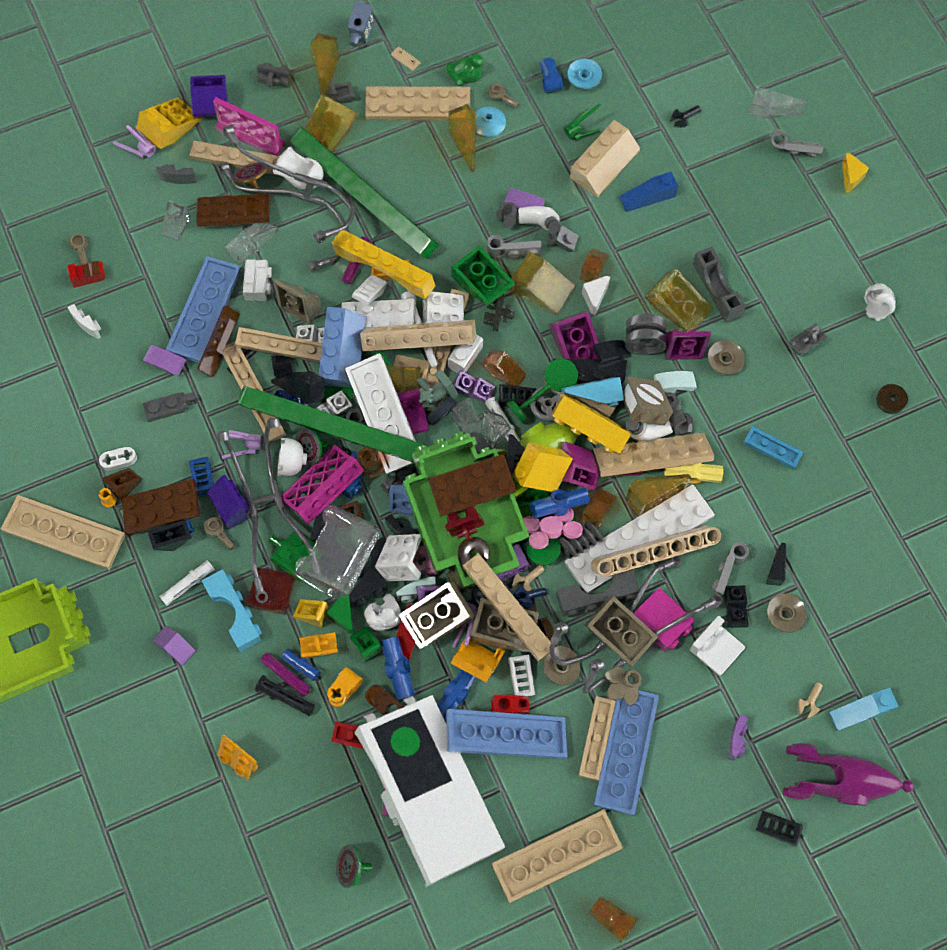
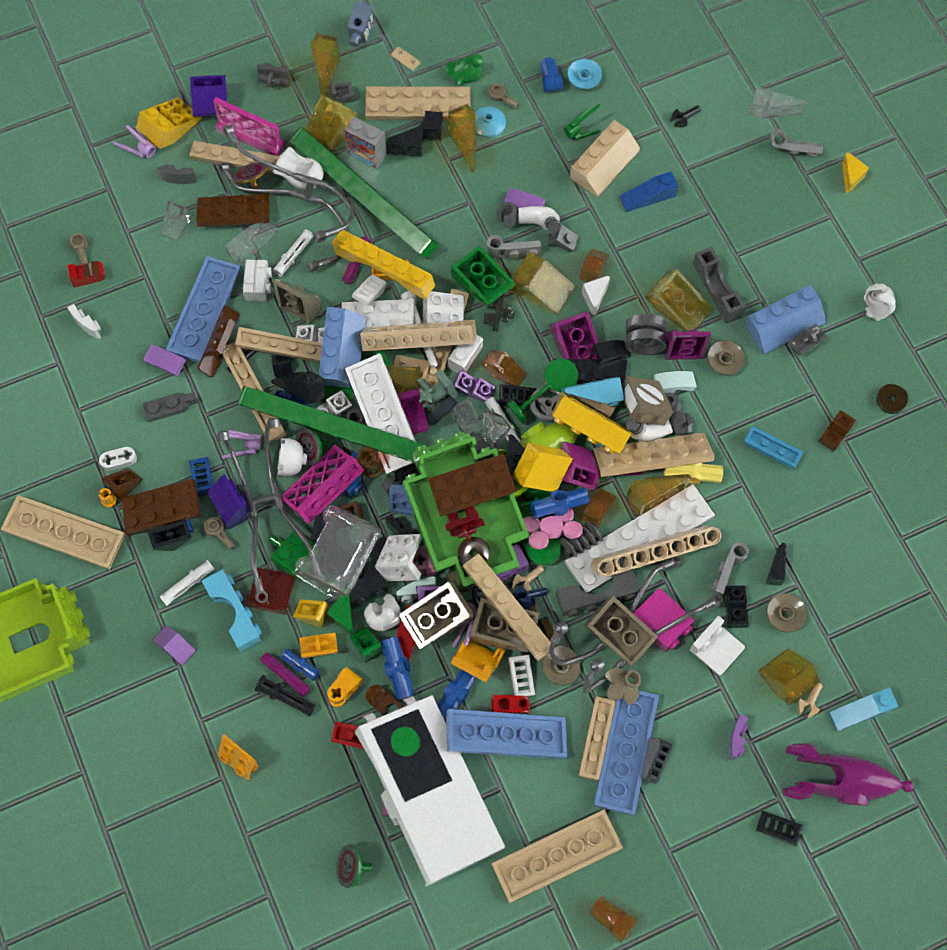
(280, 268): none -> white pin
(365, 142): none -> light grey brick
(411, 141): none -> black arch
(656, 757): none -> black slope
(785, 319): none -> medium blue slope
(789, 676): none -> clear yellow slope
(837, 431): none -> reddish brown slope

